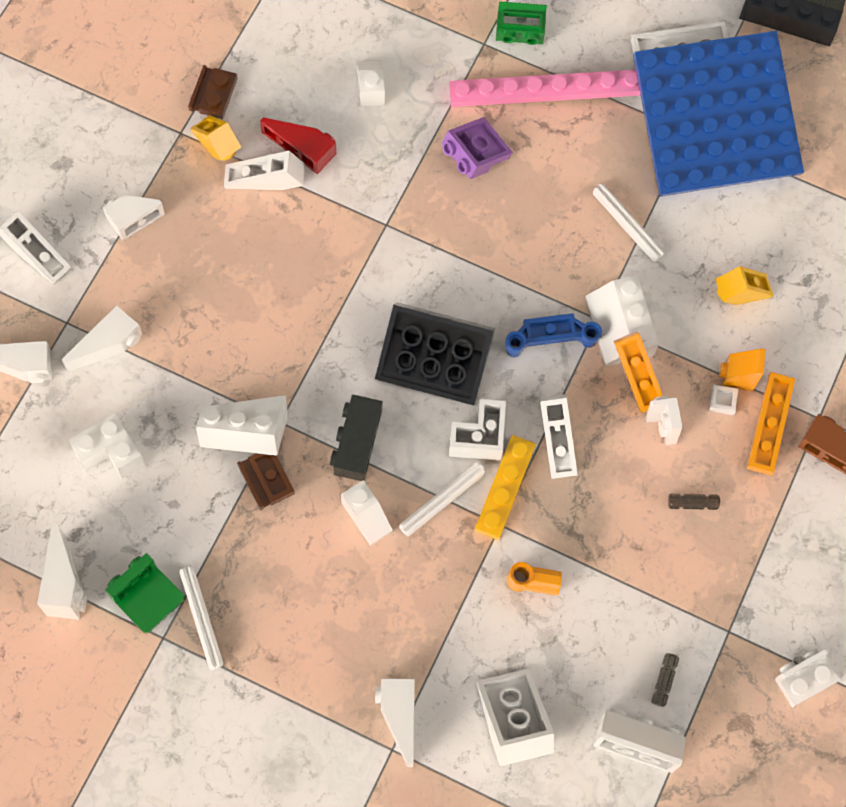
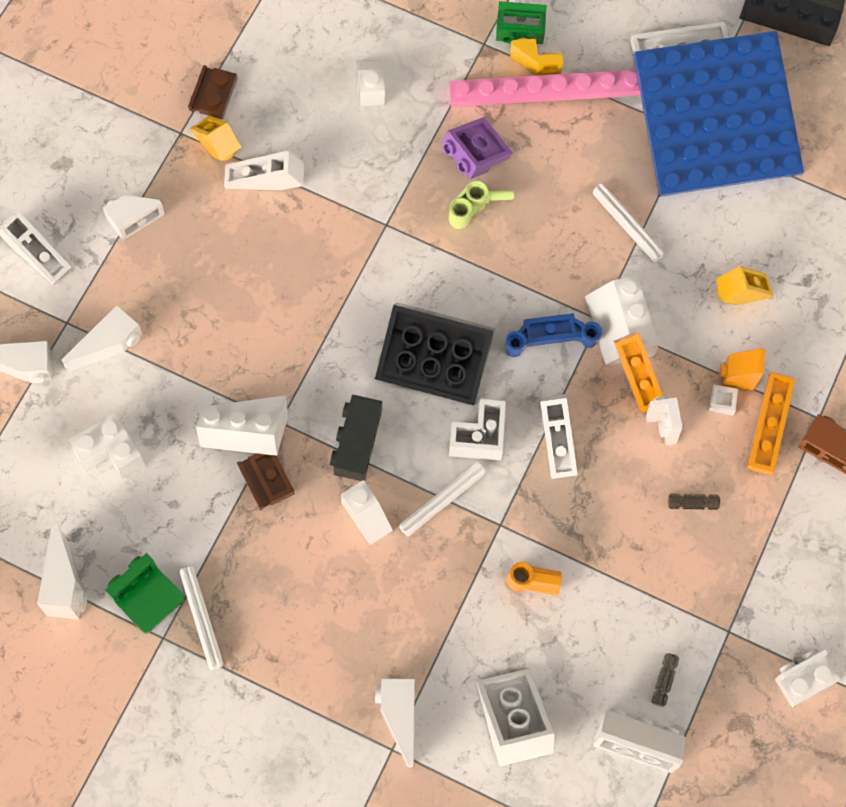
(305, 142): red slope -> none
(470, 205): none -> yellowish green beam
(505, 487): yellow plate -> none
(525, 53): none -> yellow slope

